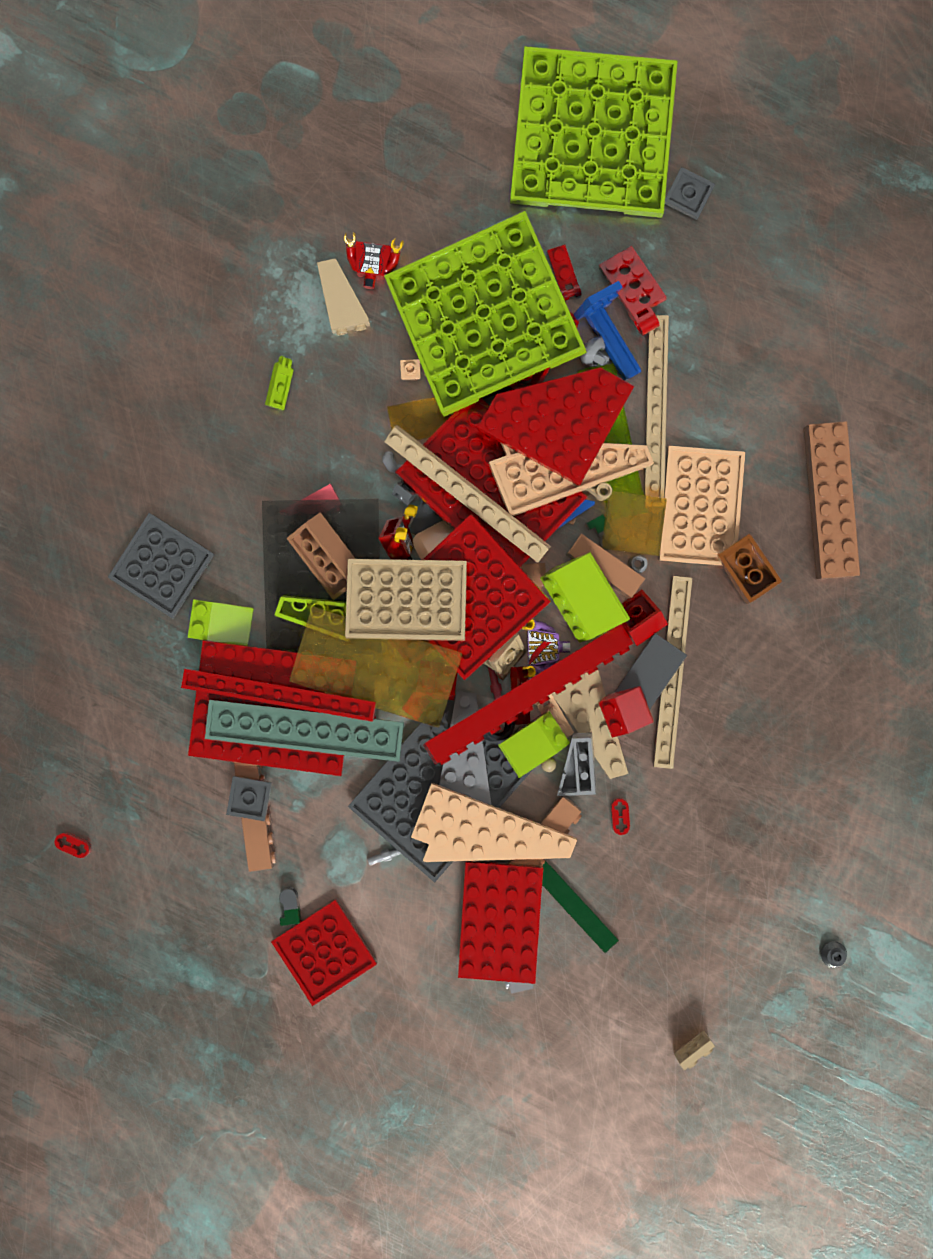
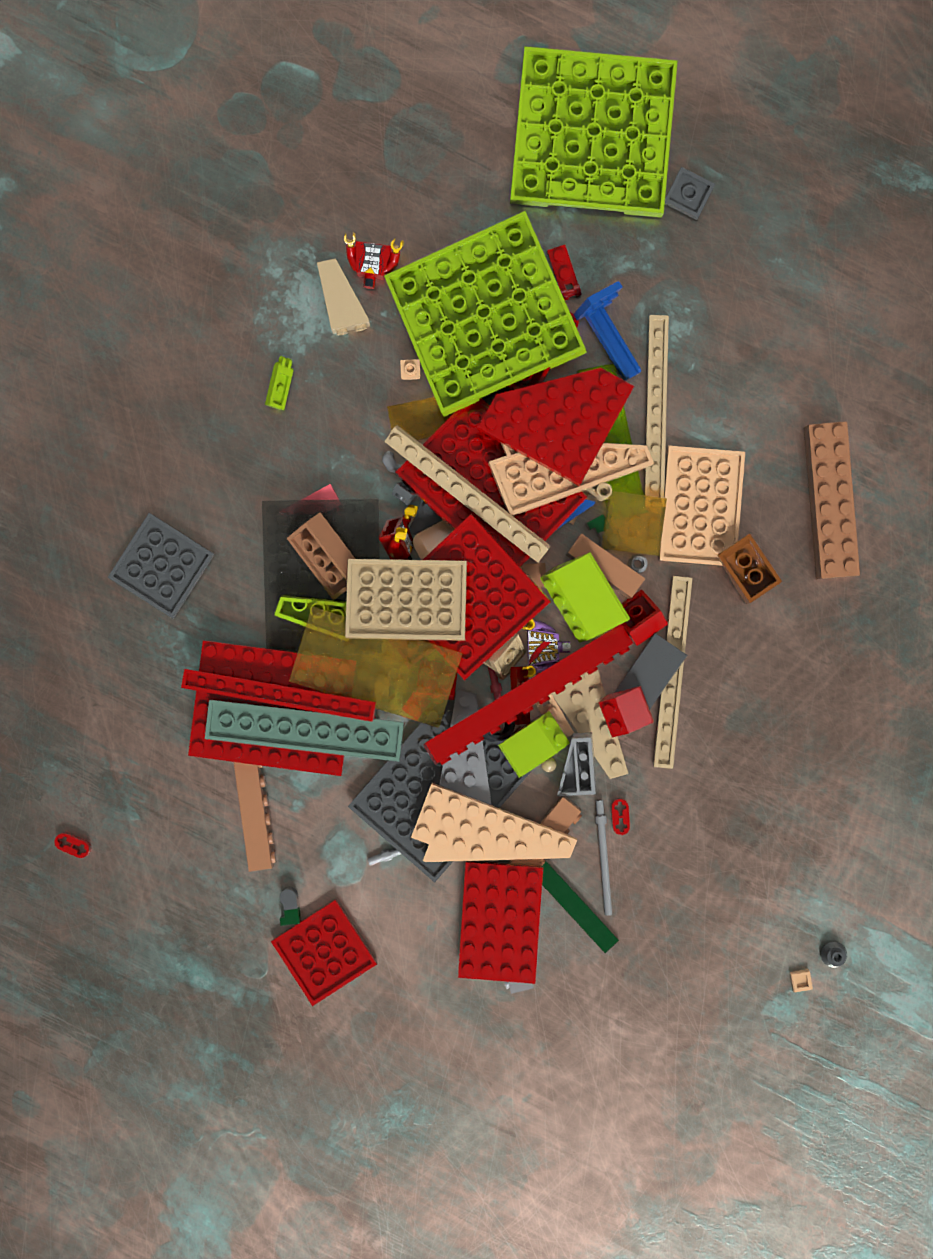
(220, 622): lime slope -> none
(249, 798): dark grey plate -> none
(594, 355): light grey piece -> none
(601, 820): none -> light grey bar
(640, 313): red hinge -> none
(694, 1050): tan plate -> none
(801, 980): none -> light nougat tile

